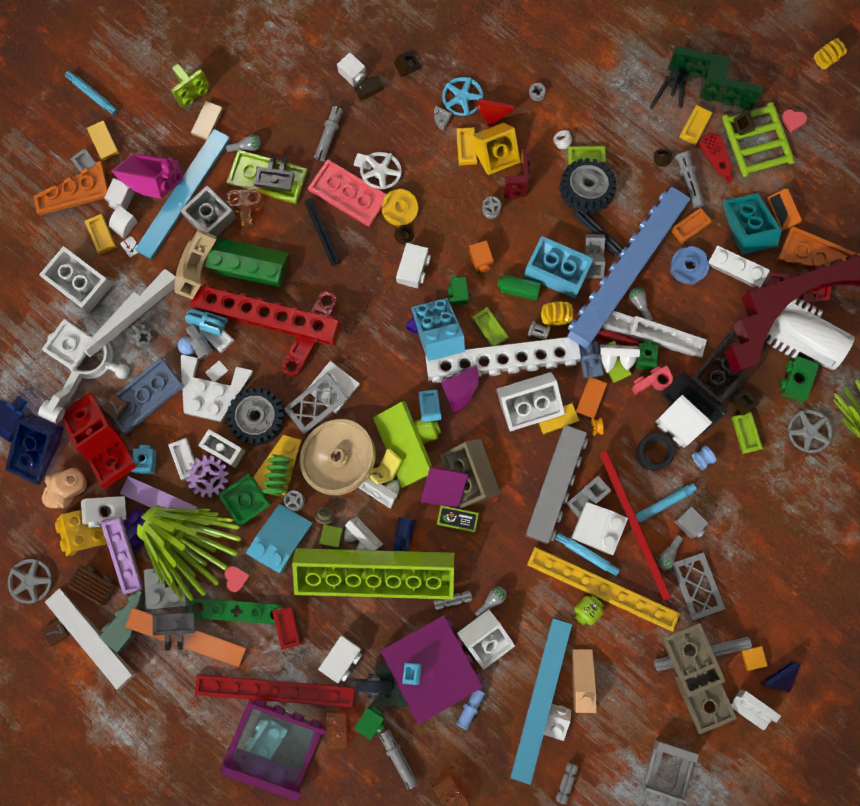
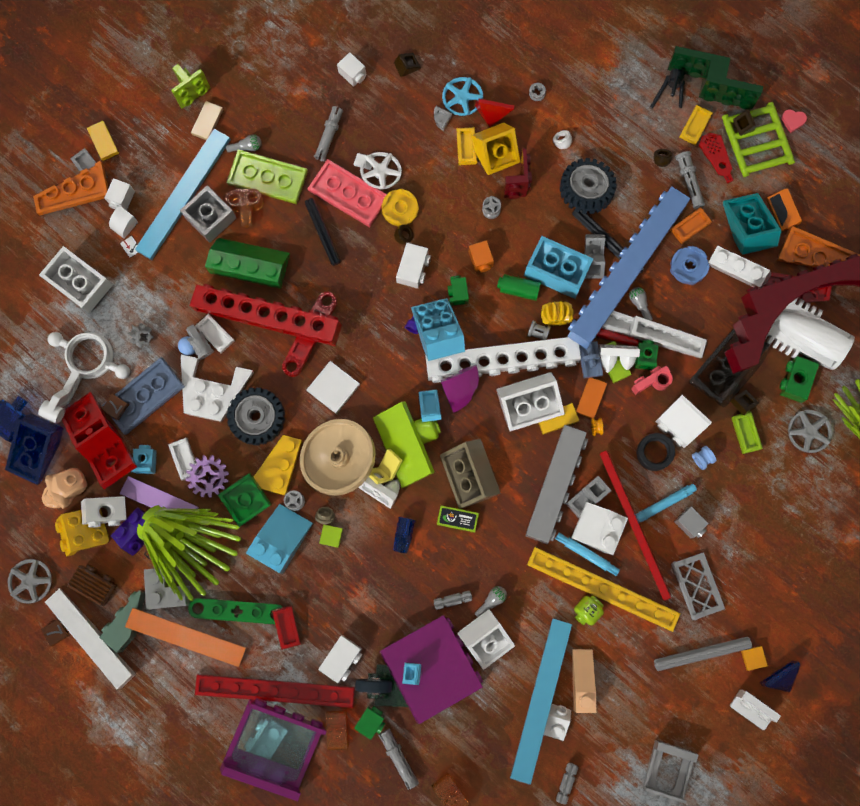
(67, 345): white tile -> none
(93, 94): medium azure piece -> none
(100, 234): yellow tile -> none
(122, 554): lavender tile -> none
(130, 311): white slope -> none
(149, 174): dark pink piece -> none
(173, 624): black hinge -> none
(190, 265): tan arch -> none
(206, 321): medium azure arm -> none
(216, 371): white sticker -> none
(222, 448): white brick -> none
(235, 578): coral tile -> none
(273, 178): hinge -> none
(277, 475): bright green piece -> none
(330, 407): light grey window -> none
(359, 531): white tile -> none
(368, 87): dark brown piece -> none
(373, 573): lime brick -> none
(444, 487): magenta piece -> none
(470, 709): light blue pin -> none
(490, 327): lime tile -> none
(584, 152): lime tile -> none
(667, 558): light grey piece -> none
(699, 678): dark tan bracket -> none
(700, 398): black tile -> none
(830, 53): yellow gear -> none

